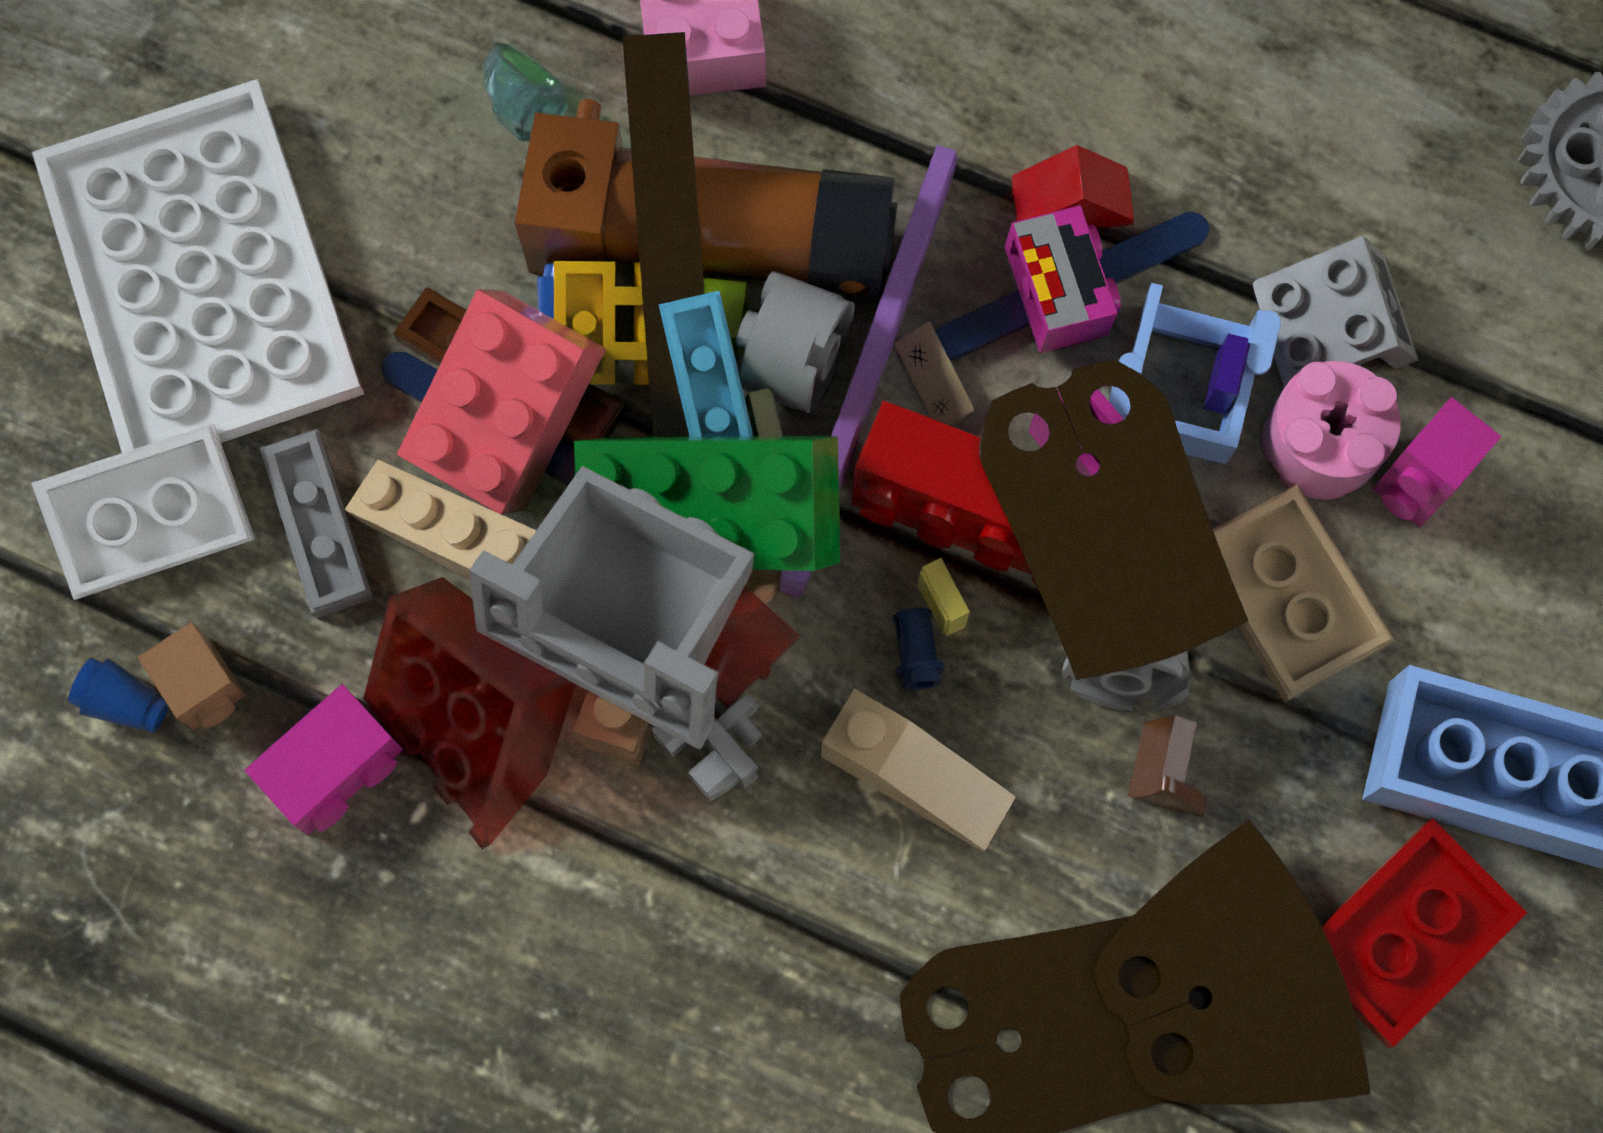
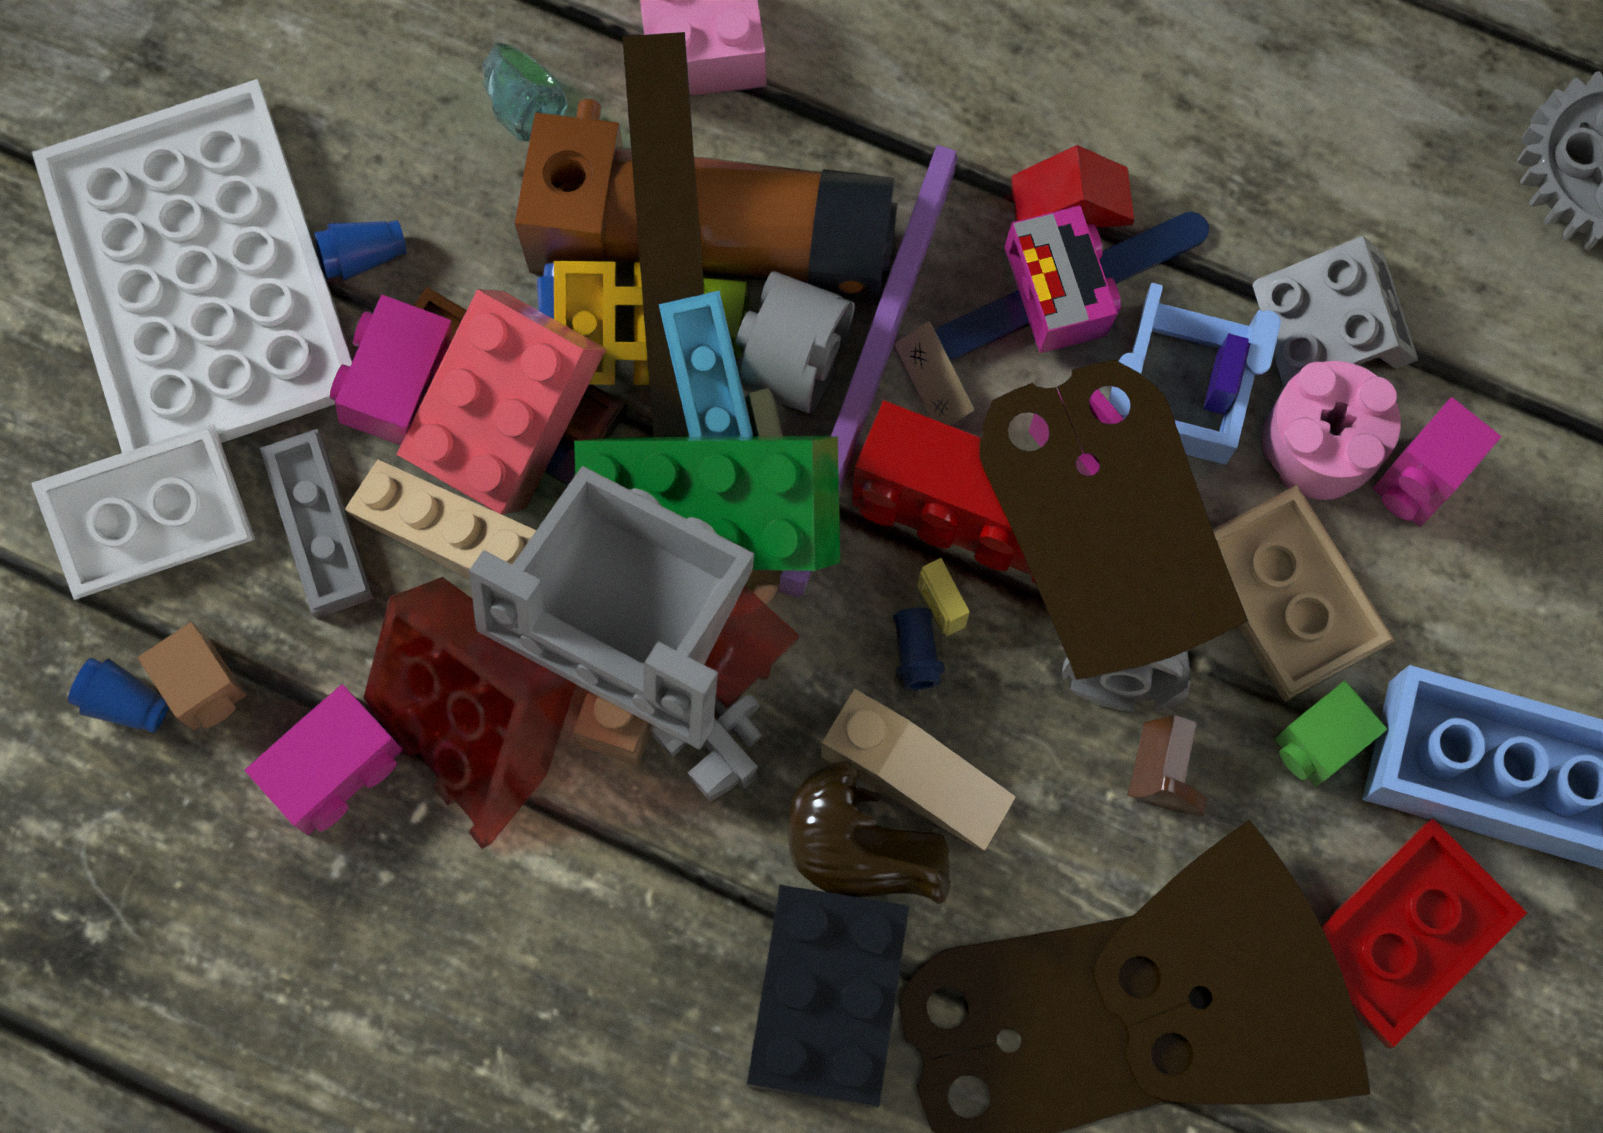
(358, 247): none -> blue cone
(391, 369): none -> dark pink brick
(828, 997): none -> black brick
(851, 853): none -> dark brown piece
(1328, 735): none -> bright green brick

